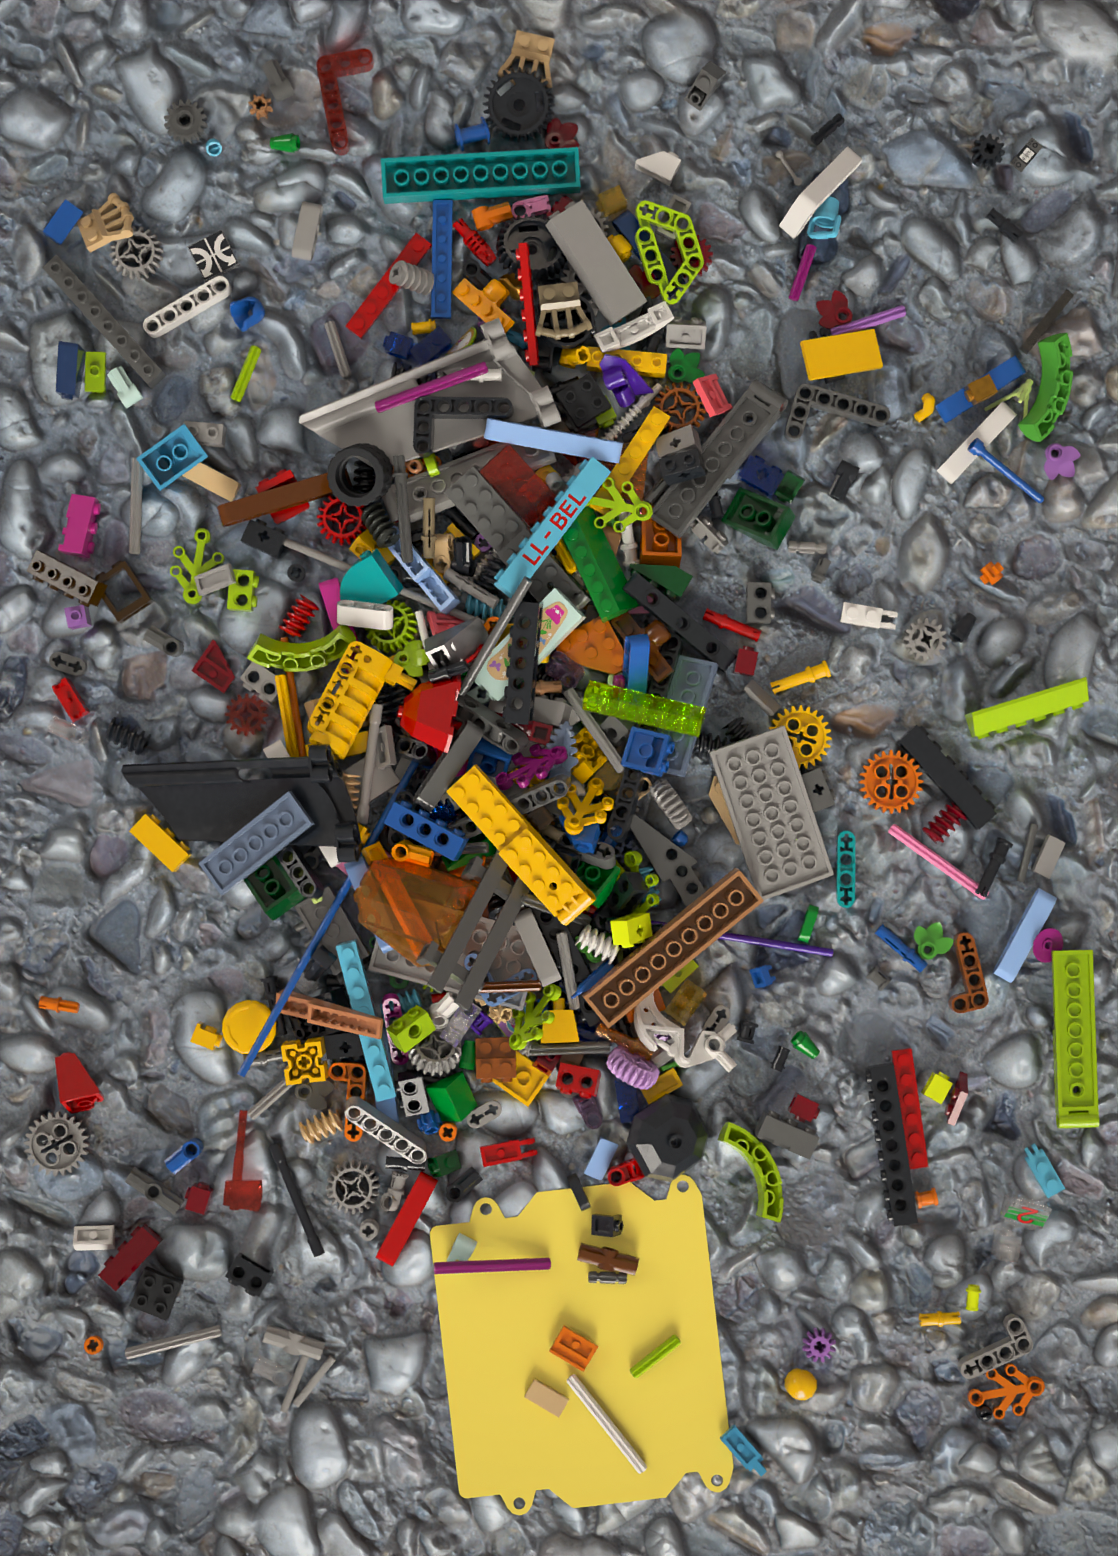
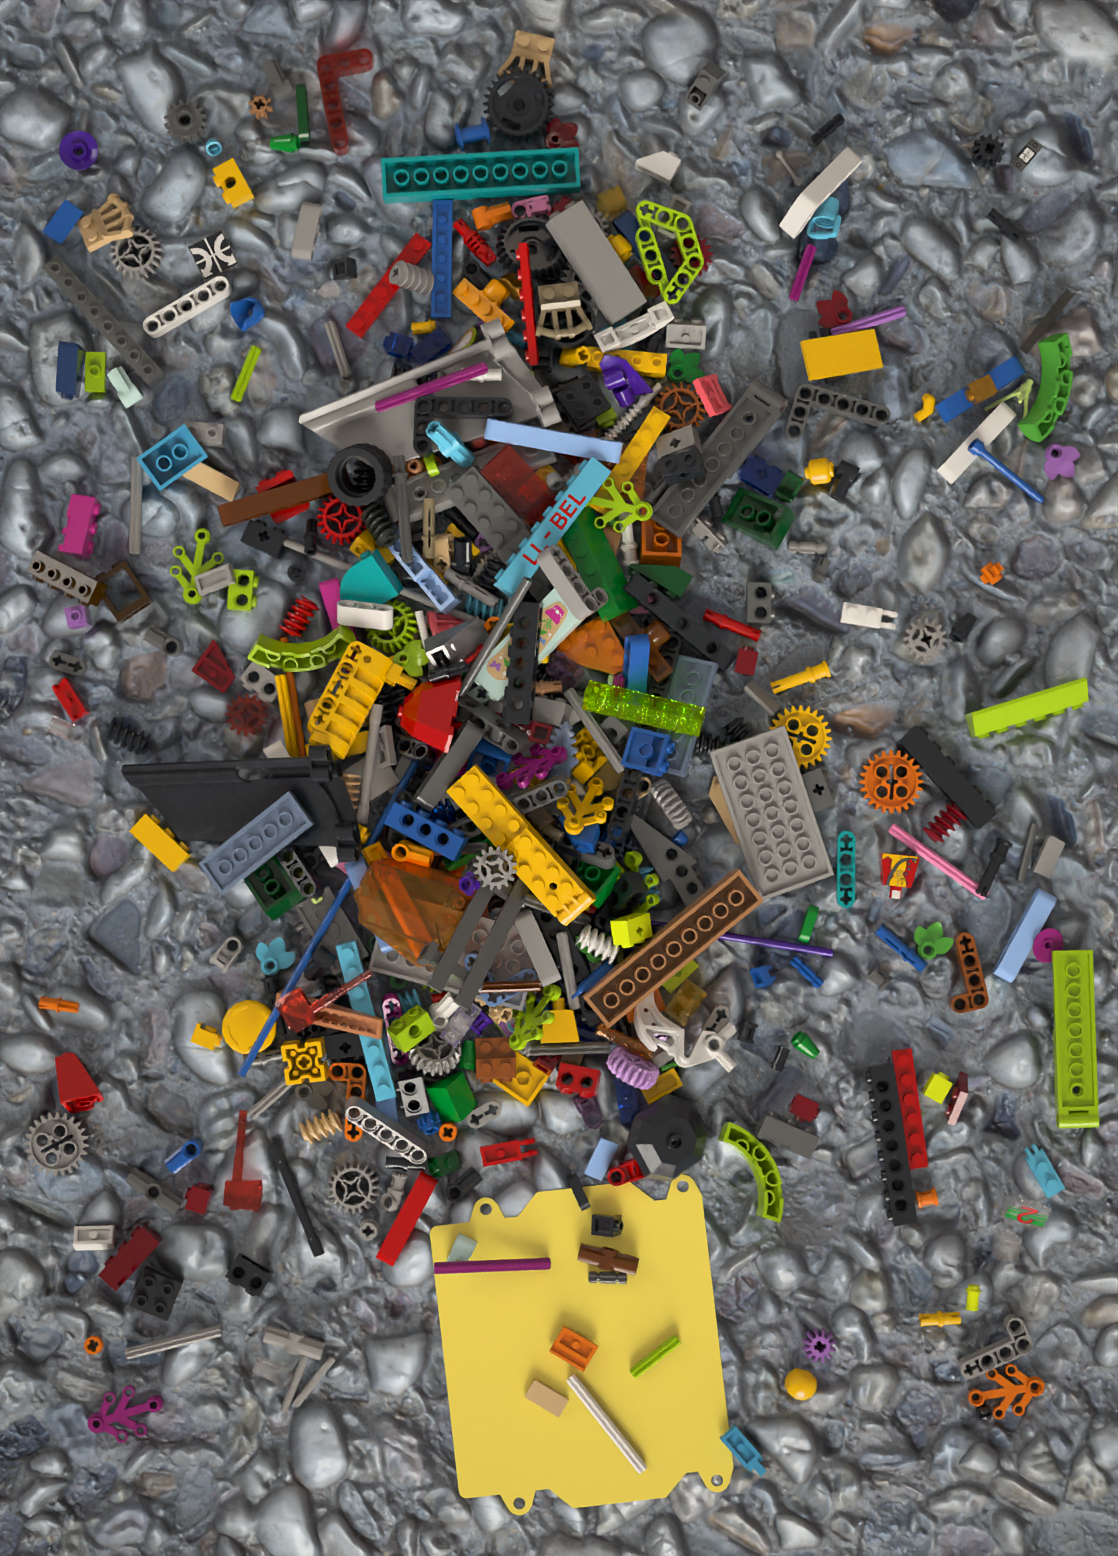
(72, 144): none -> dark purple dish
(121, 1414): none -> magenta plant
(225, 956): none -> light grey piece
(240, 191): none -> yellow brick
(274, 953): none -> medium azure plate
(301, 1013): none -> clear red piece
(302, 112): none -> dark green beam
(311, 537): none -> black axle
(344, 269): none -> black slope
(450, 444): none -> medium azure piece
(464, 883): none -> dark purple plate
(487, 862): none -> light grey gear
(569, 583): none -> light grey beam
(807, 972): none -> blue axle
(819, 471): none -> yellow head
(897, 872): none -> torso

